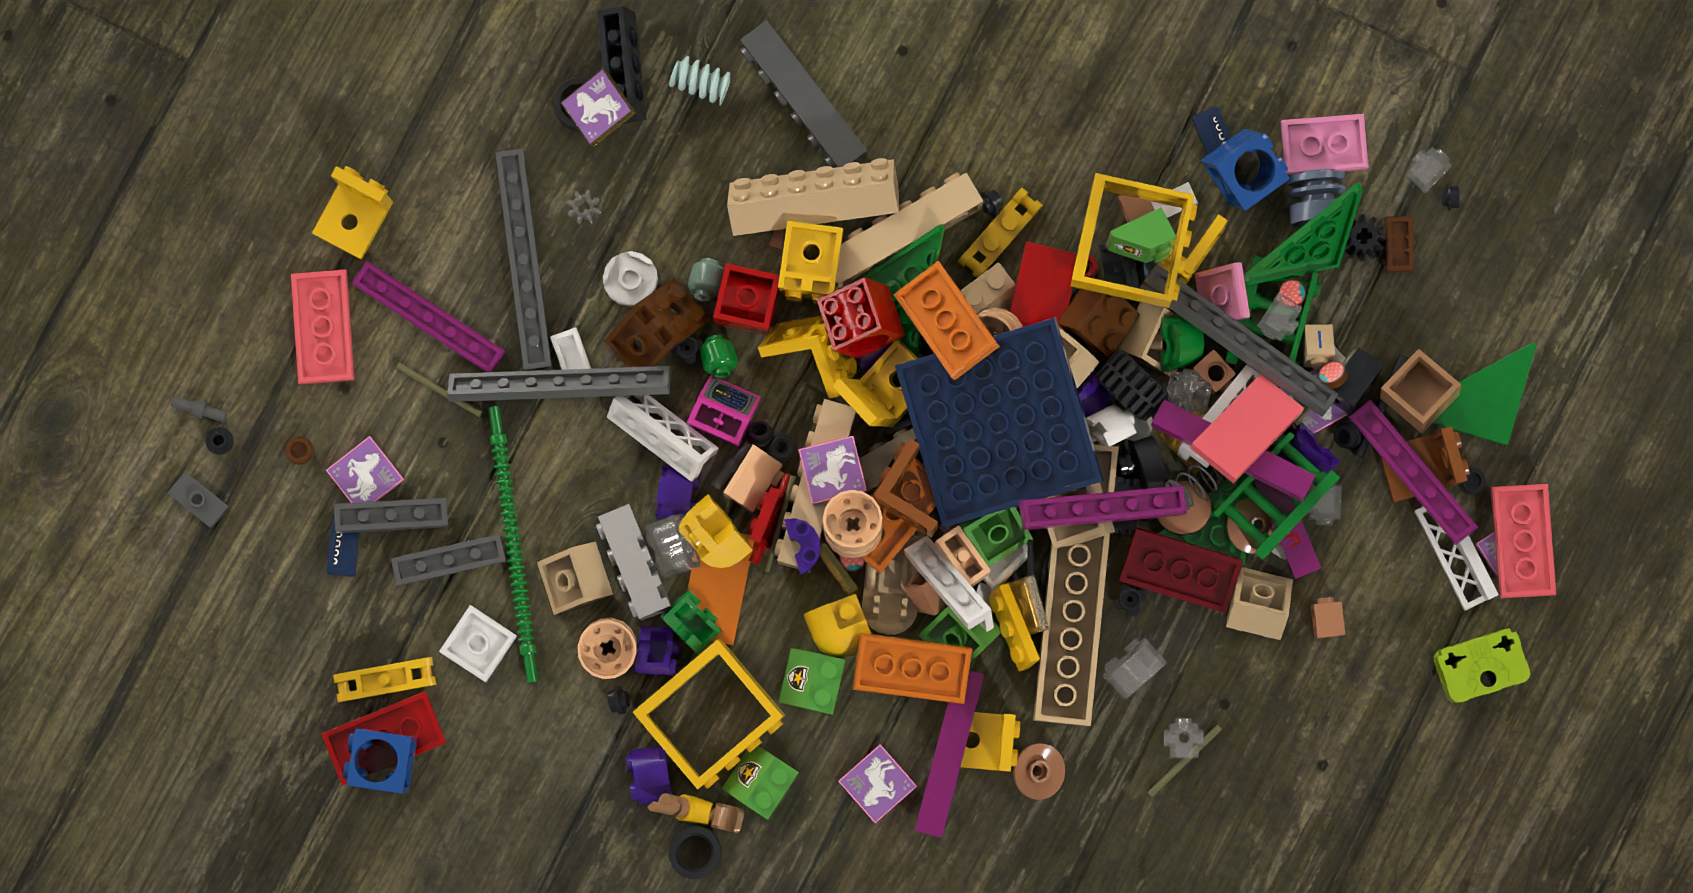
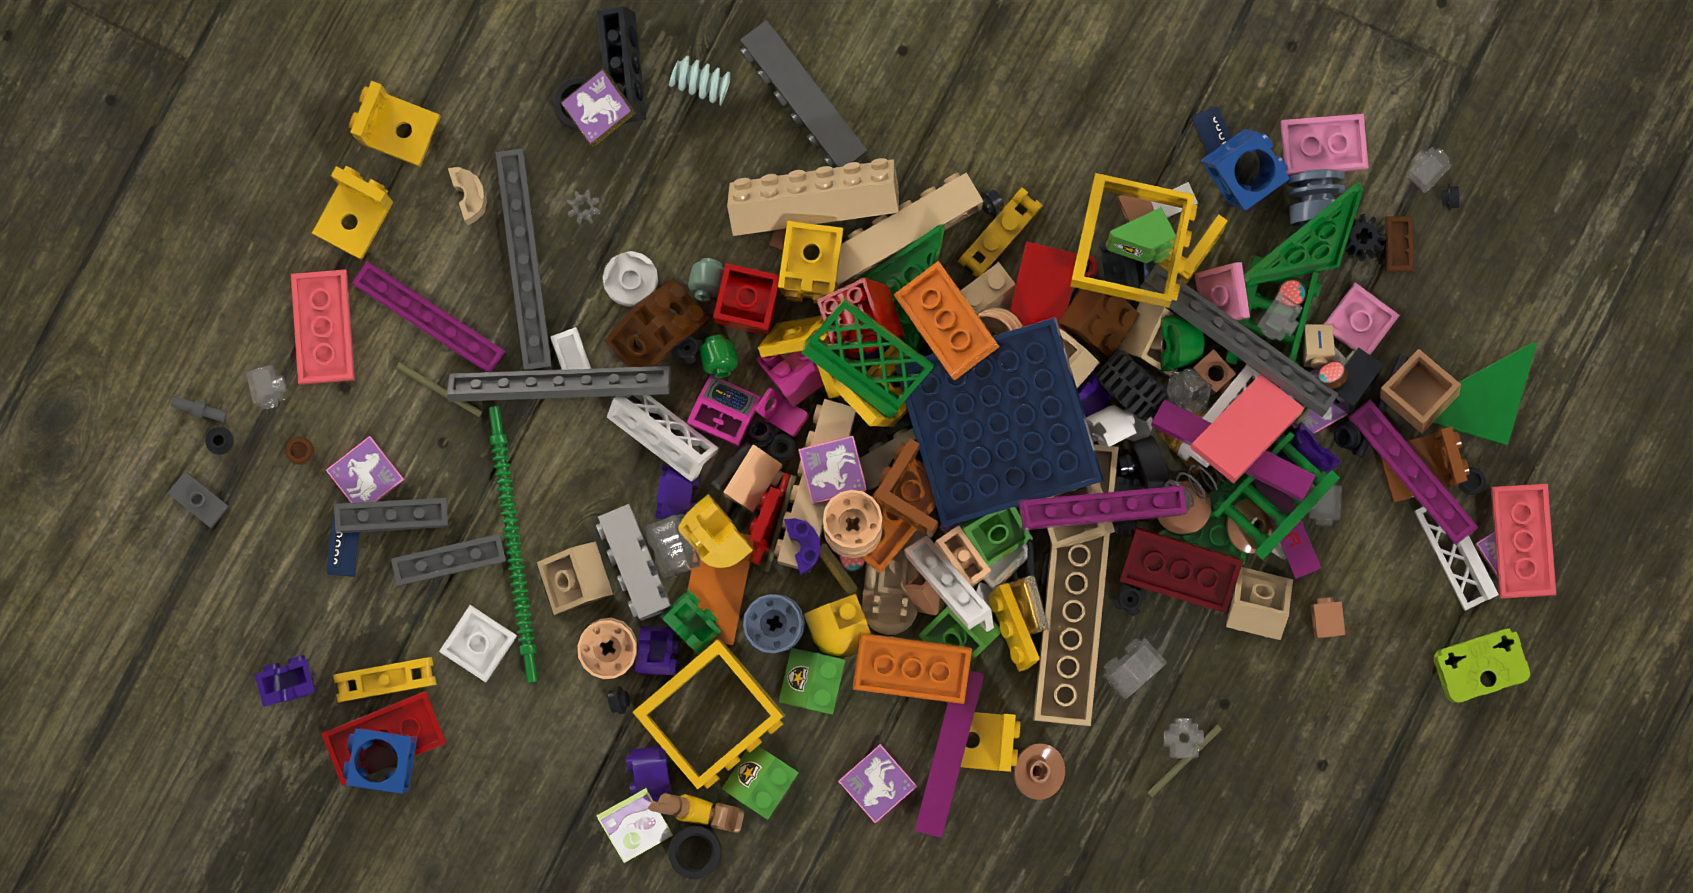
(266, 386): none -> clear brick
(285, 682): none -> dark purple cylinder
(382, 115): none -> yellow bracket
(474, 198): none -> tan cylinder
(634, 826): none -> tile
(759, 631): none -> sand blue wheel
(782, 413): none -> dark pink bracket
(792, 375): none -> dark pink slope
(856, 378): none -> green fence
(1361, 320): none -> bright pink tile

